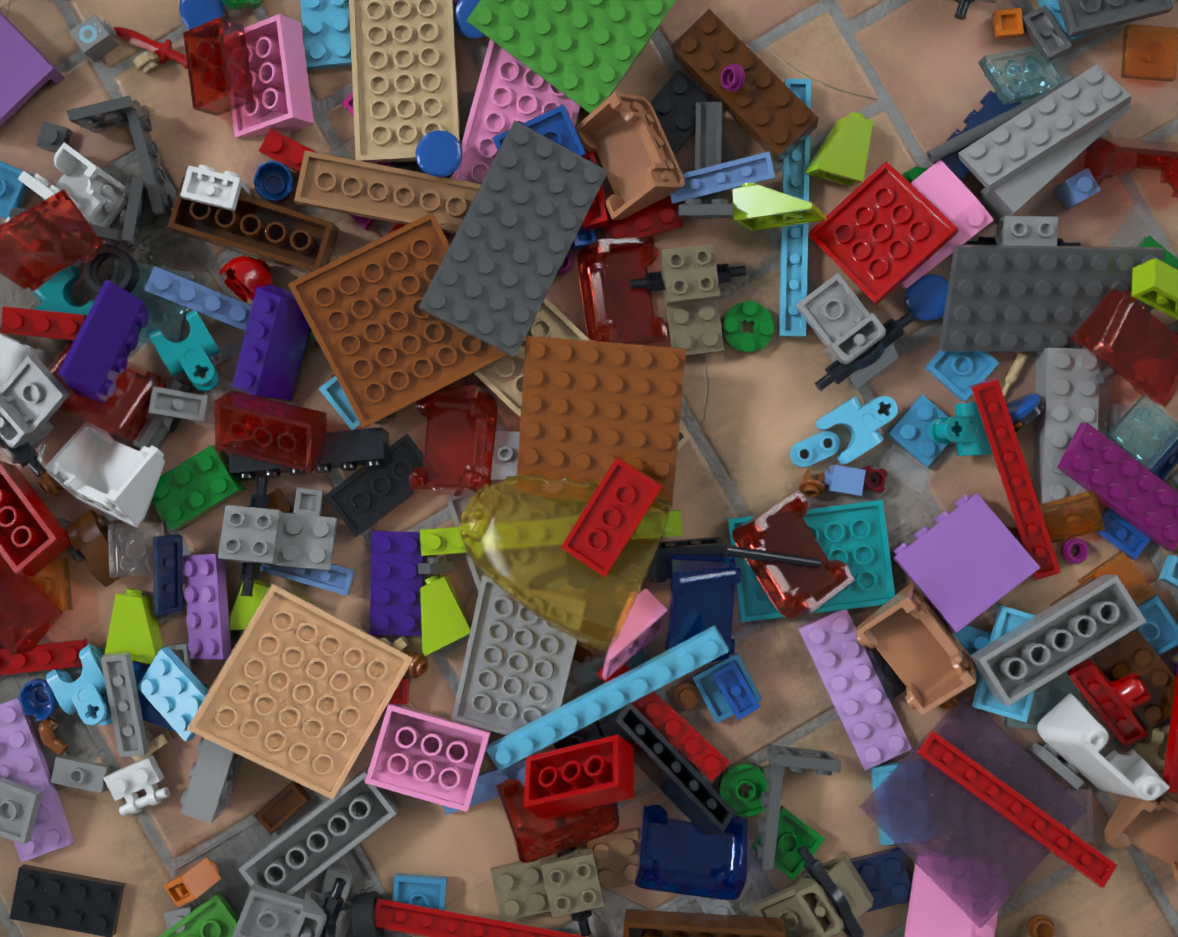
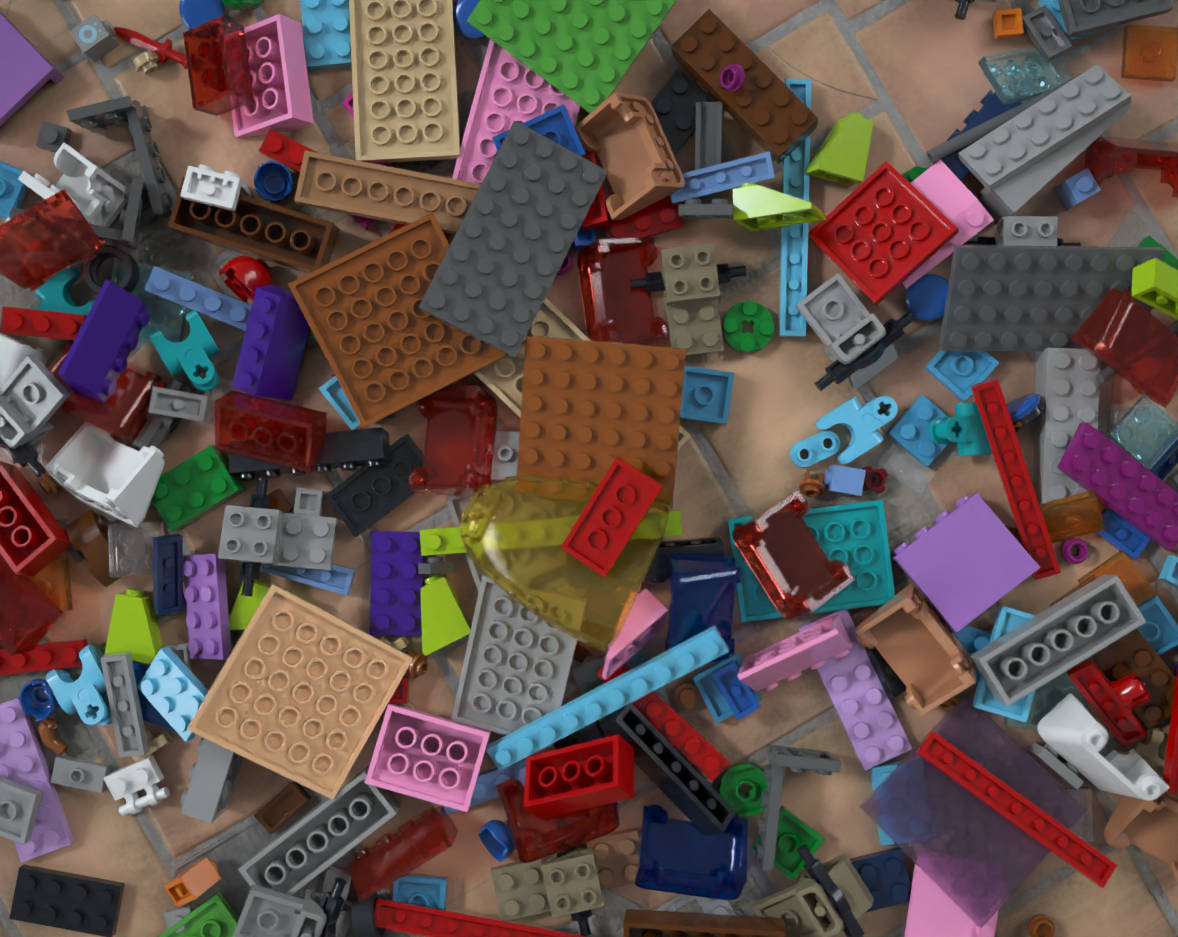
(402, 851): none -> clear red slope
(439, 154): blue piece -> none
(497, 839): none -> blue hair
(706, 395): none -> dark azure plate
(774, 557): black bar -> none
(795, 654): none -> bright pink slope
(1014, 371): tan piece -> none

